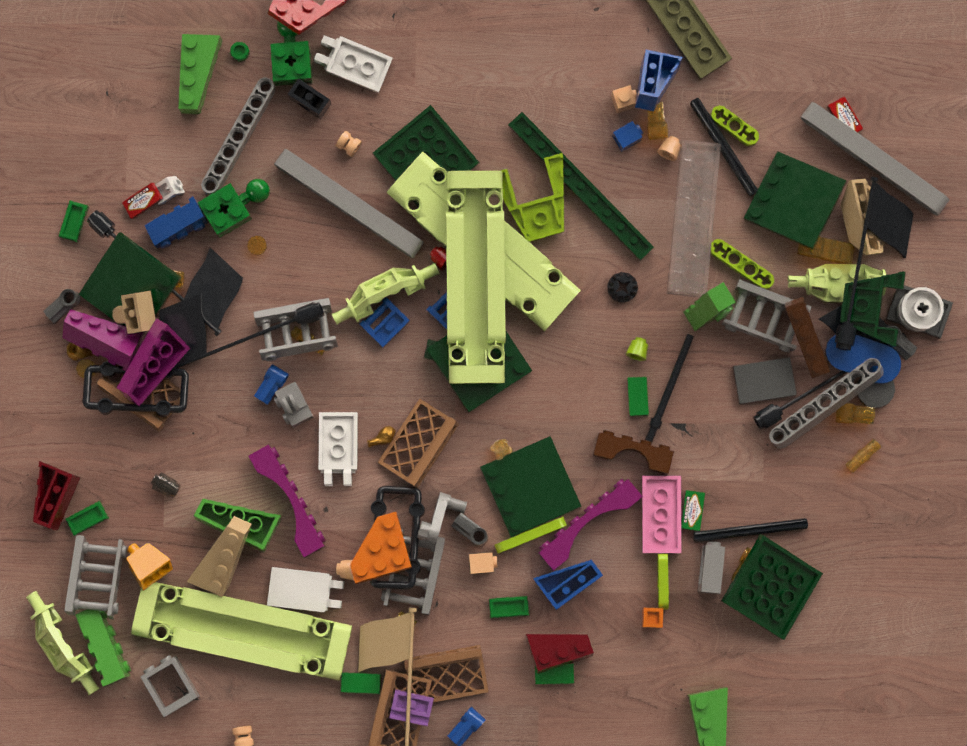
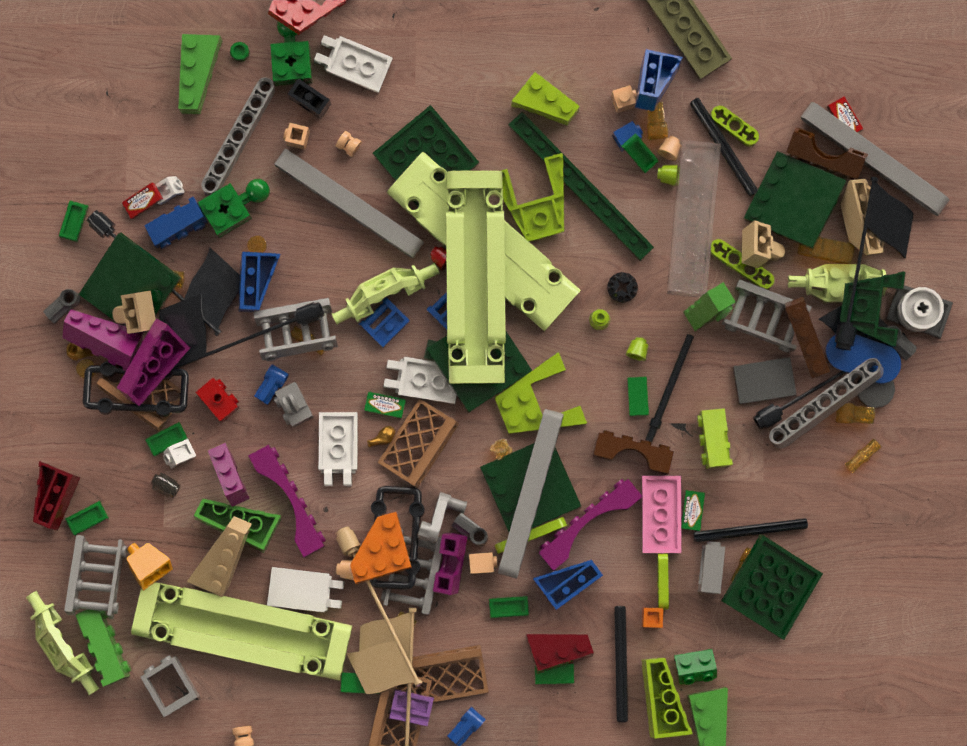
(162, 440): none -> green tile
(178, 453): none -> white bracket
(217, 399): none -> red brick
(228, 474): none -> magenta arch
(255, 276): none -> blue wedge
(296, 136): none -> light nougat brick
(384, 663): none -> tan flag
(385, 405): none -> tile
(420, 380): none -> white tile
(449, 576): none -> magenta arch
(520, 406): none -> lime wing
(530, 493): none -> light grey beam
(545, 100): none -> lime wedge
(599, 319): none -> lime hat
(621, 664): none -> black axle
(640, 153): none -> green tile
(663, 703): none -> lime wedge
(668, 174): none -> lime hat
(696, 667): none -> green bracket
(714, 438): none -> lime wedge
(759, 245): none -> tan brick
(804, 146): none -> reddish brown arch

